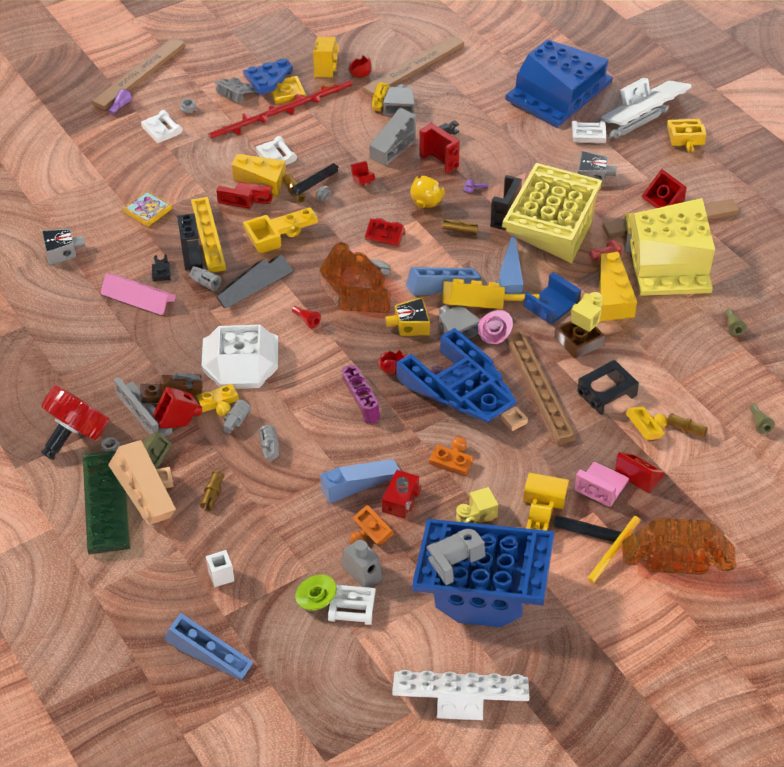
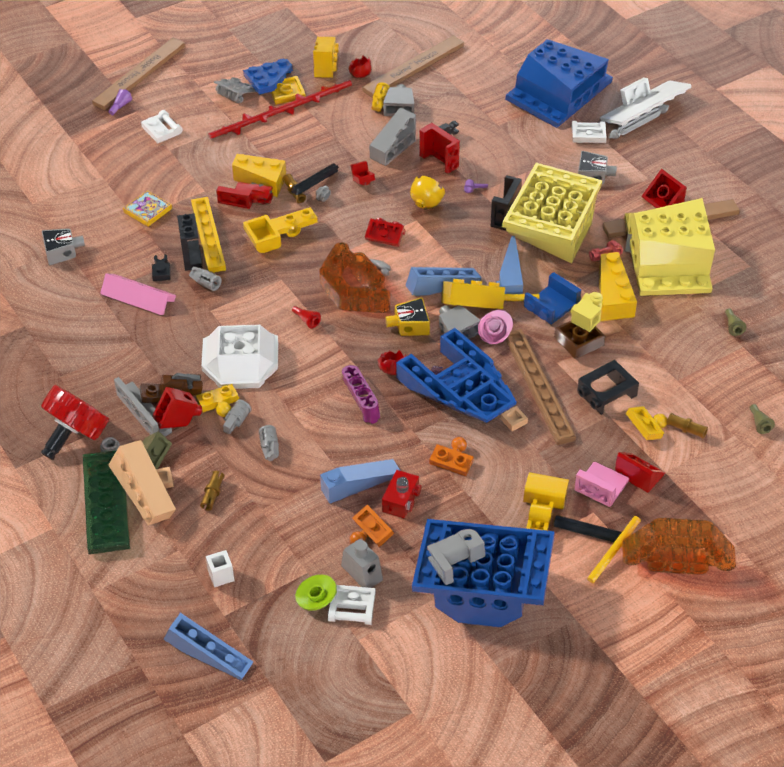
(188, 106): light grey plate -> none
(254, 279): wedge -> none
(269, 150): white plate -> none
(460, 226): pearl gold pin -> none
(460, 694): white bracket -> none
(481, 507): light yellow brick -> none
(686, 132): yellow plate -> none

